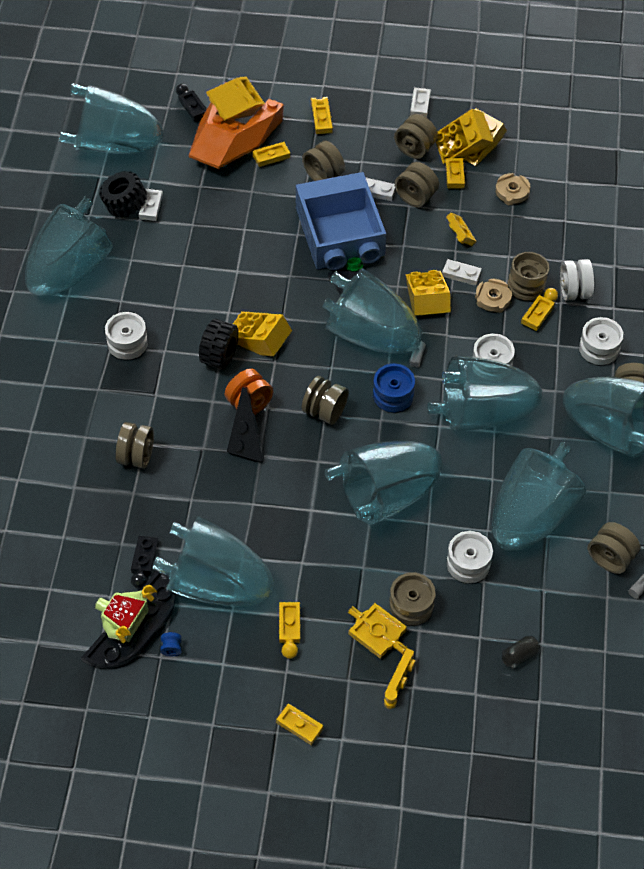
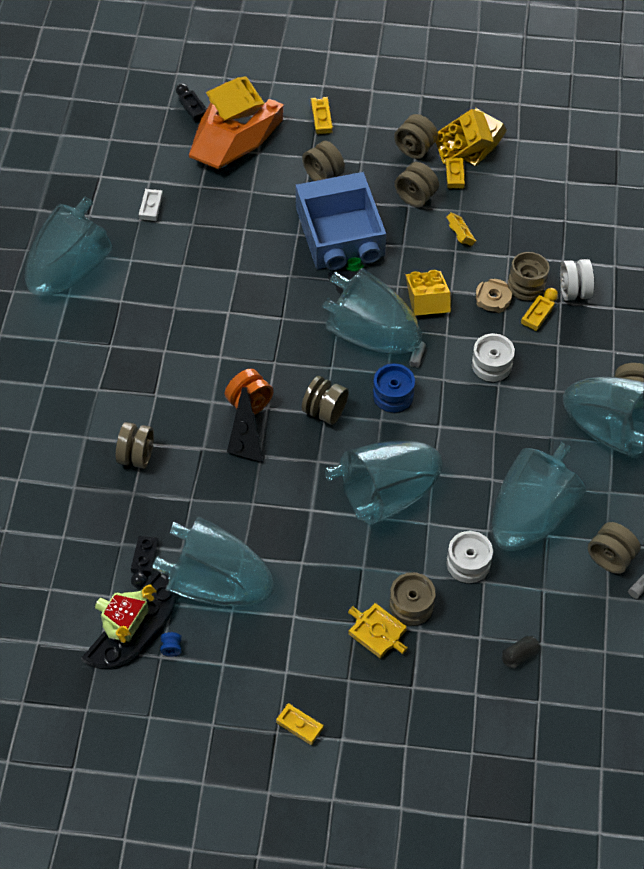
(113, 123): clear light blue windscreen -> none
(123, 194): black tyre -> none
(126, 335): white wheel -> none
(218, 343): black tyre -> none
(262, 332): yellow slope -> none
(271, 154): yellow plate -> none
(289, 628): yellow plate -> none
(381, 189): white plate -> none
(399, 680): yellow plate -> none
(420, 101): white plate -> none
(461, 272): white plate -> none
(485, 394): clear light blue windscreen -> none
(512, 196): tan plate -> none
(601, 341): white wheel -> none

